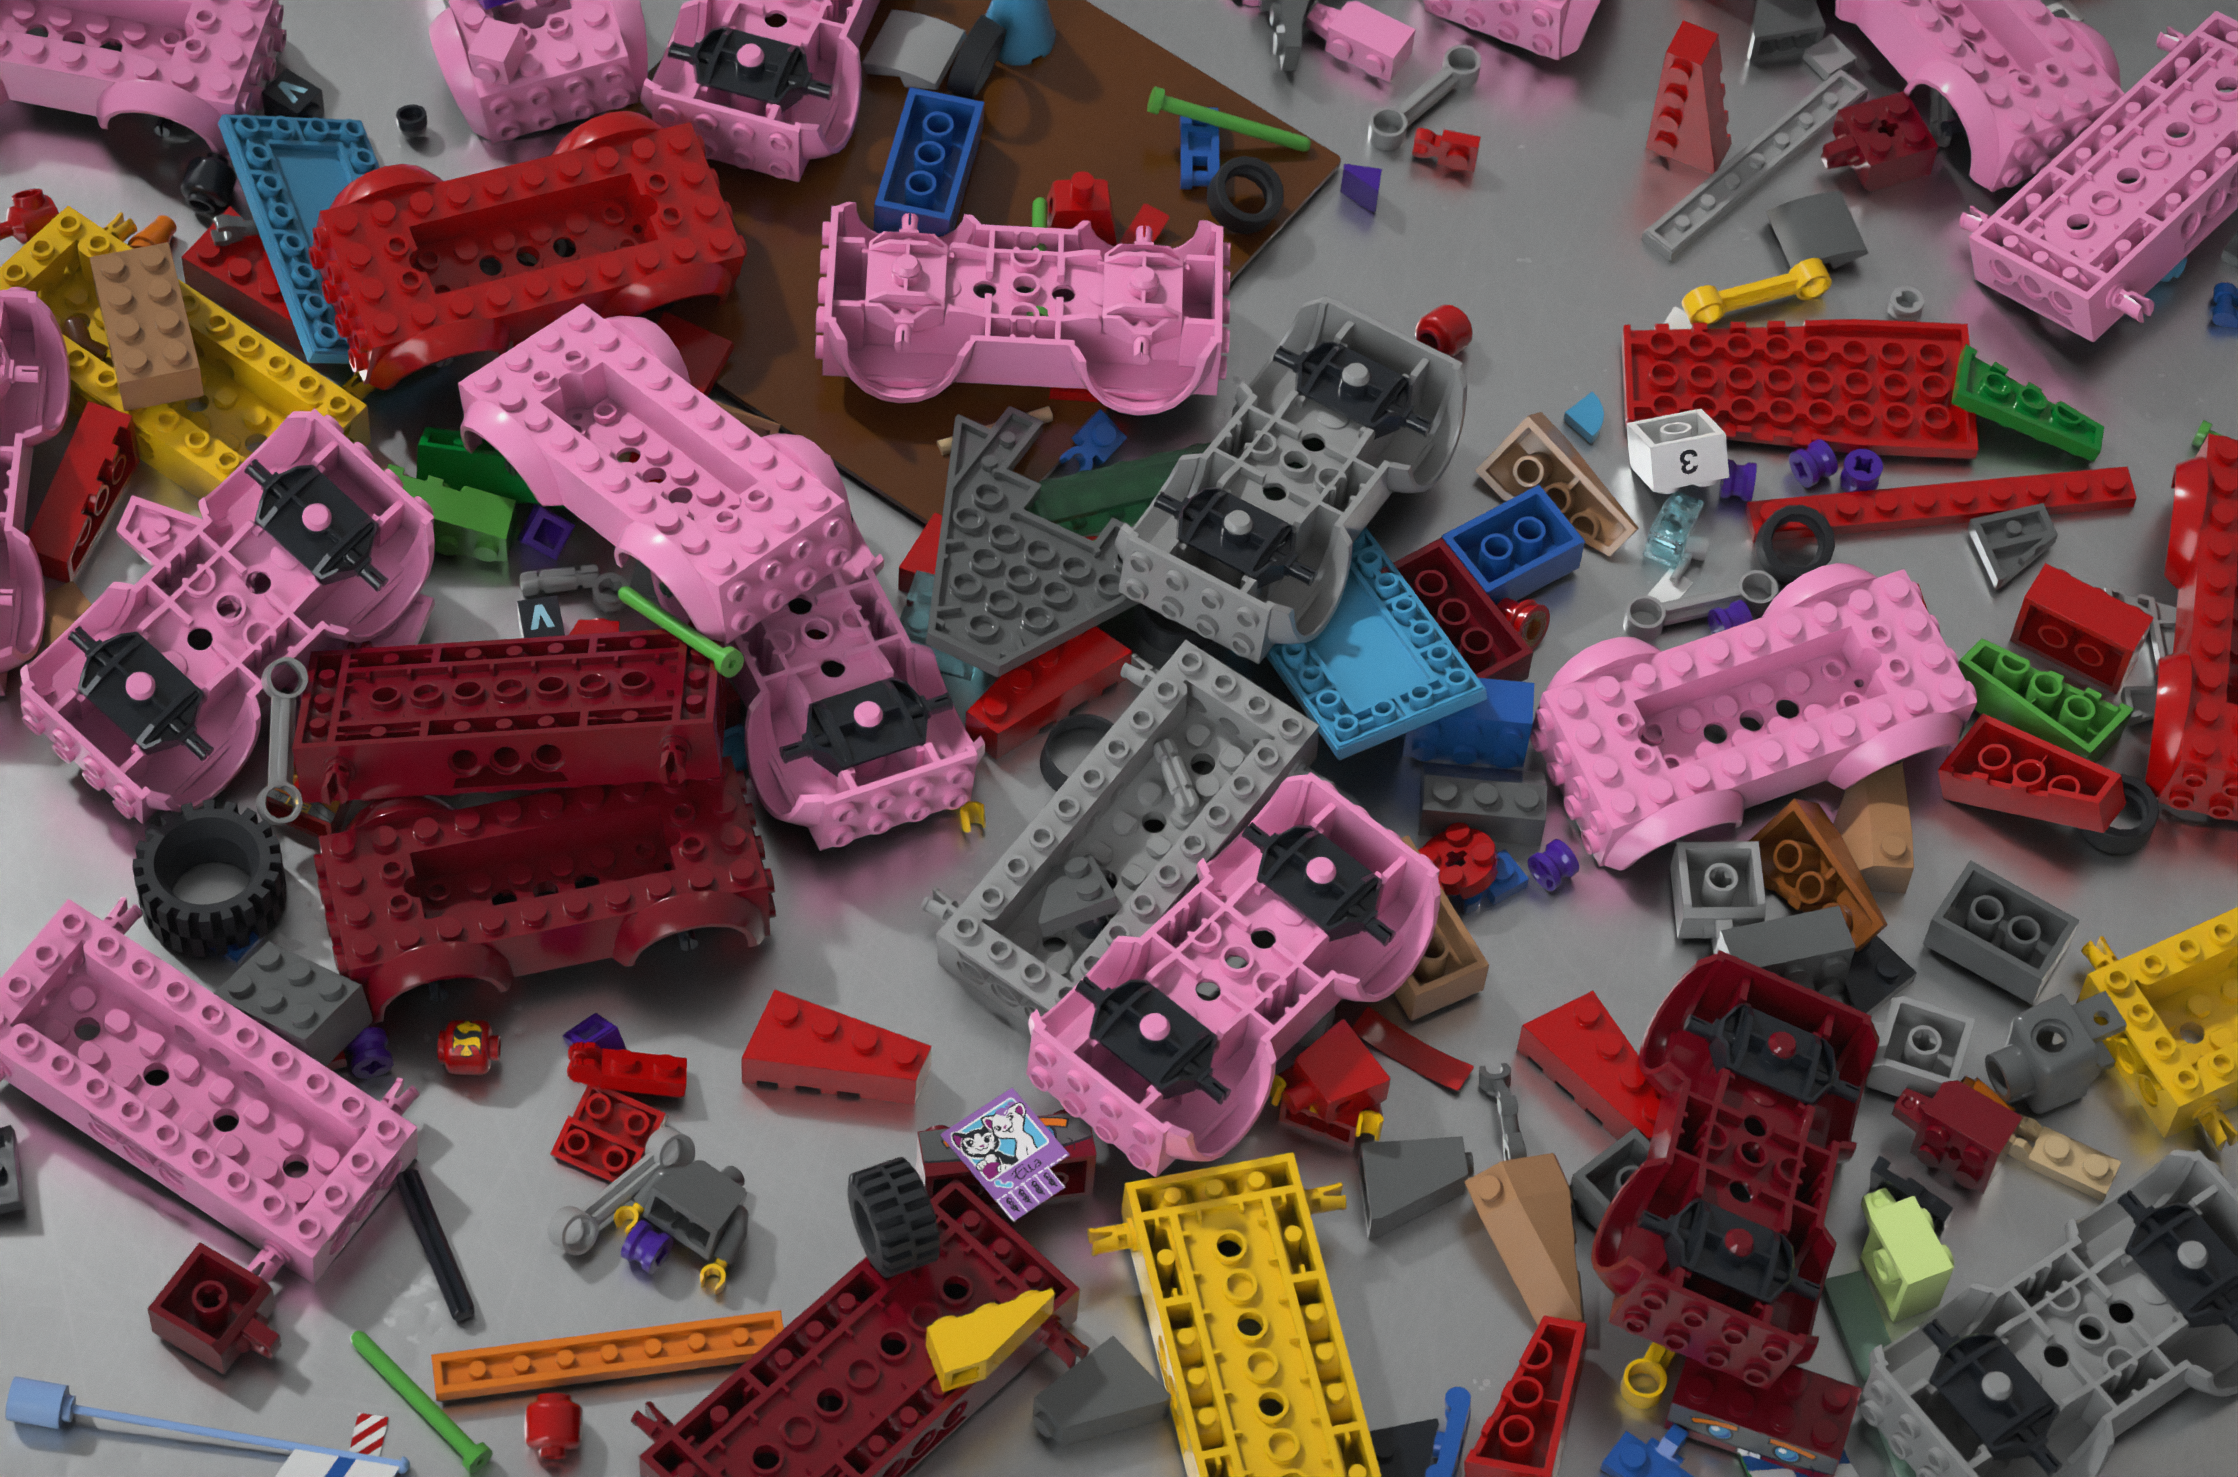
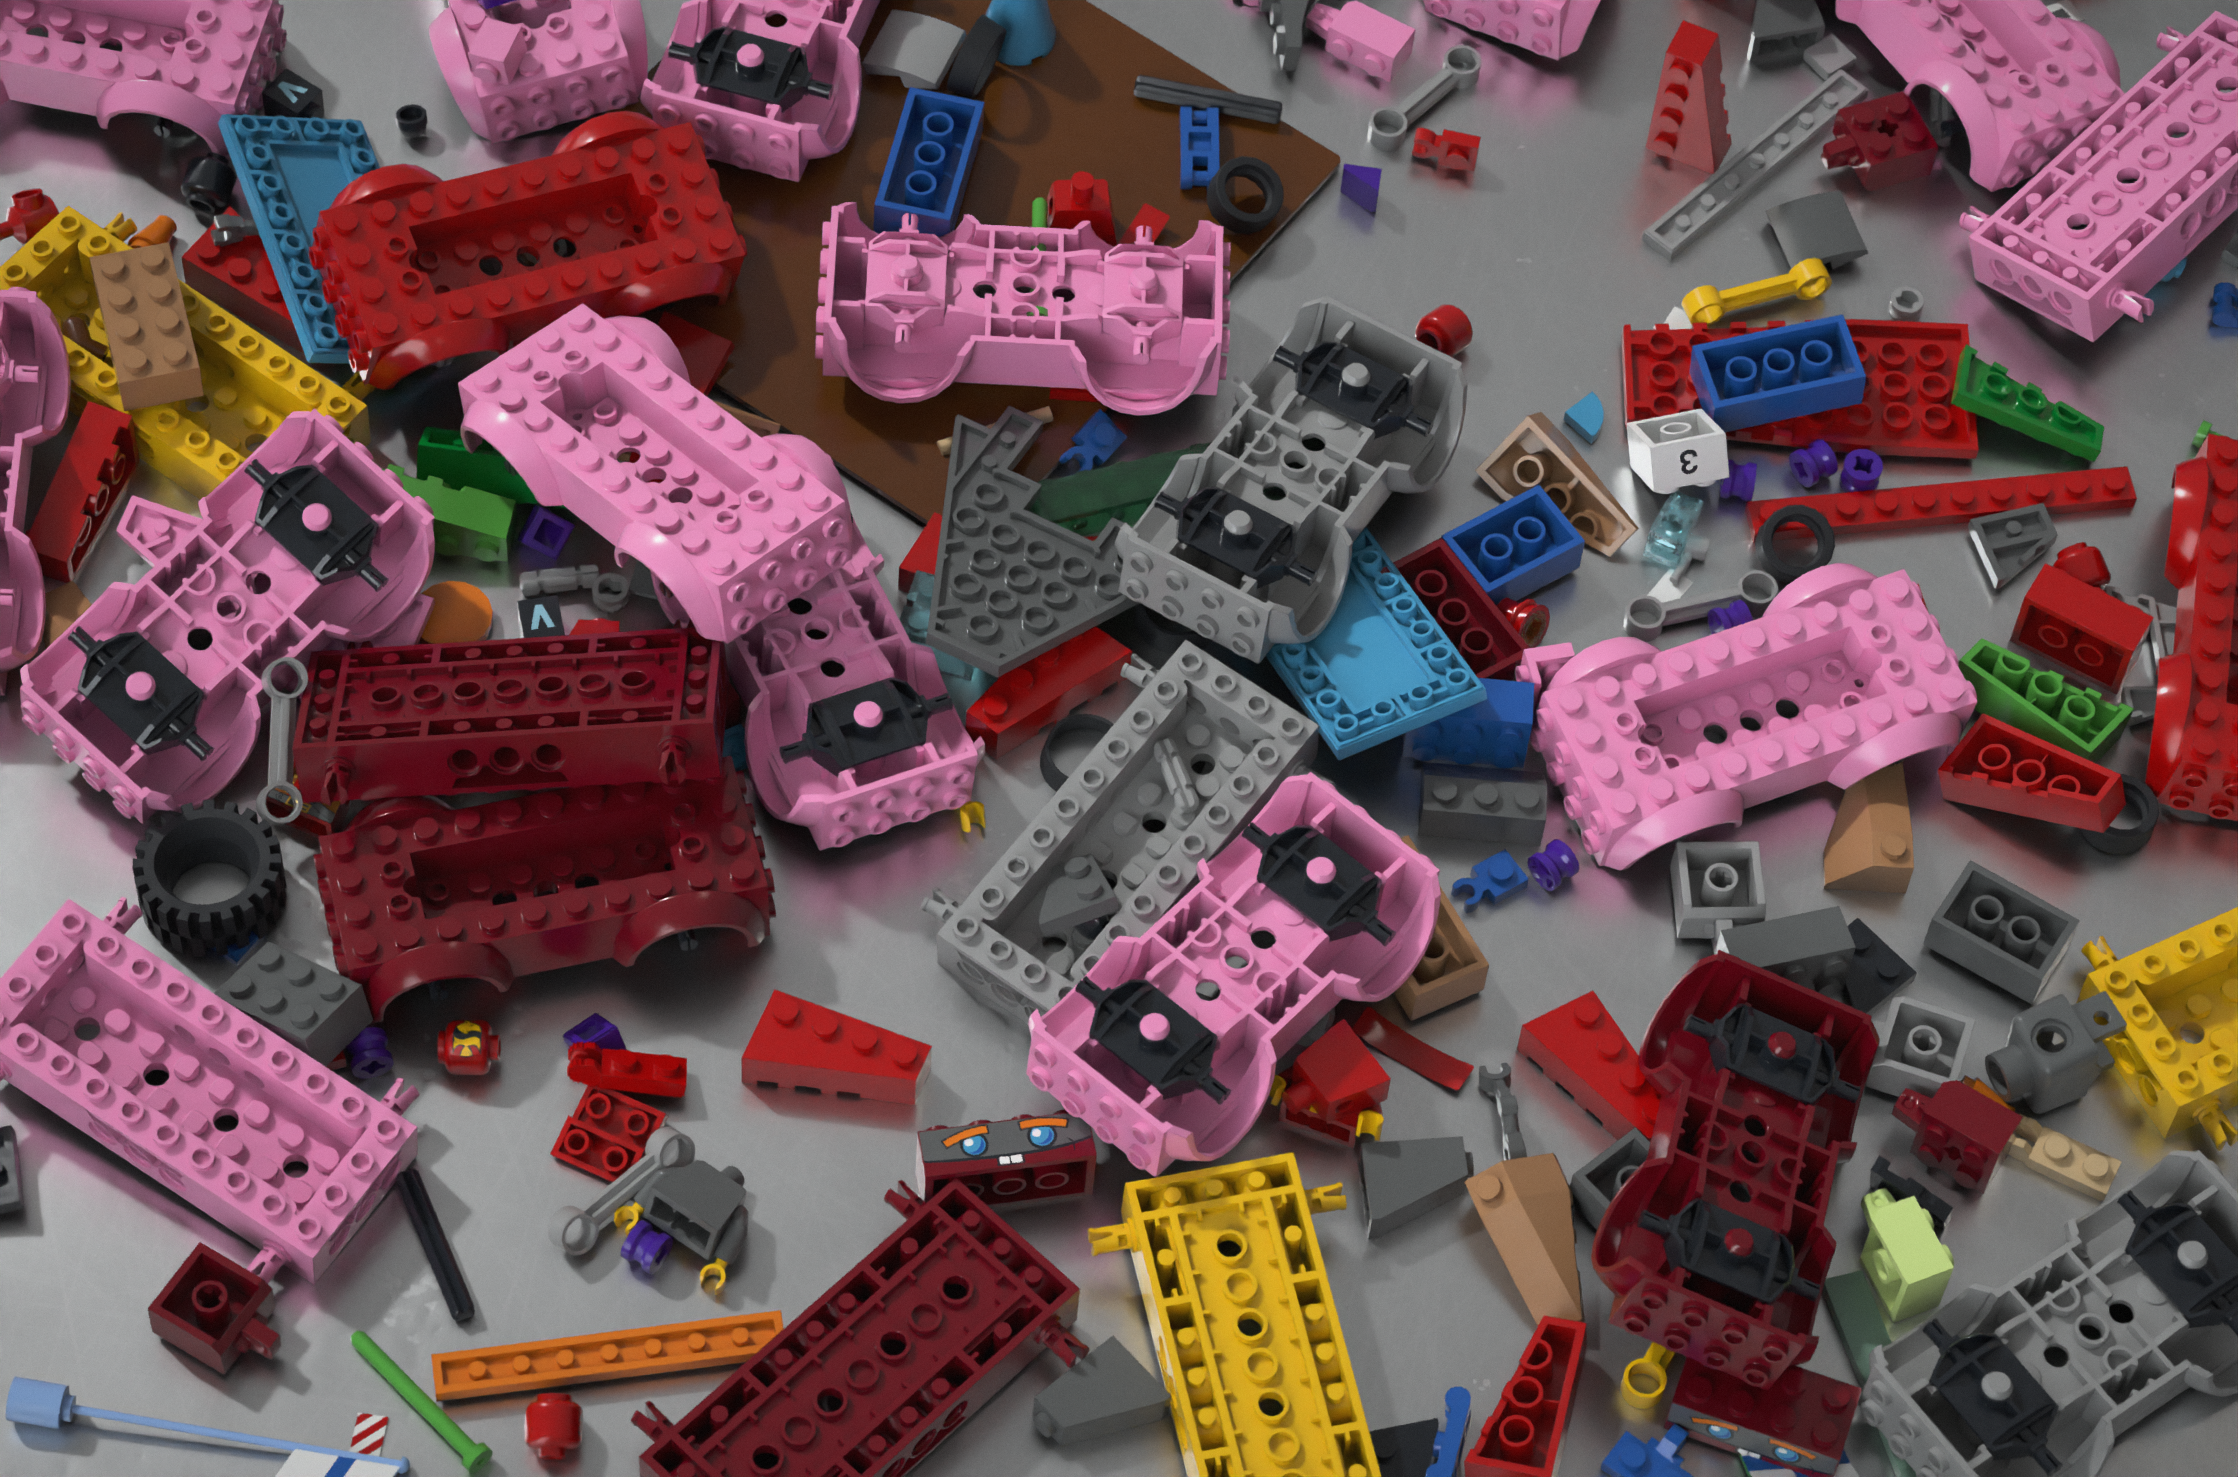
(459, 614): none -> orange tile
(726, 660): bright green bar -> none
(893, 1217): black tyre -> none
(977, 1343): yellow slope -> none
(1009, 1153): sticker -> none
(1159, 101): bright green bar -> none
(1203, 97): none -> black axle
(1464, 844): red plate -> none
(1541, 665): none -> bright pink bracket
(1778, 373): none -> blue brick
(1814, 870): dark orange wedge -> none
(2084, 564): none -> red head

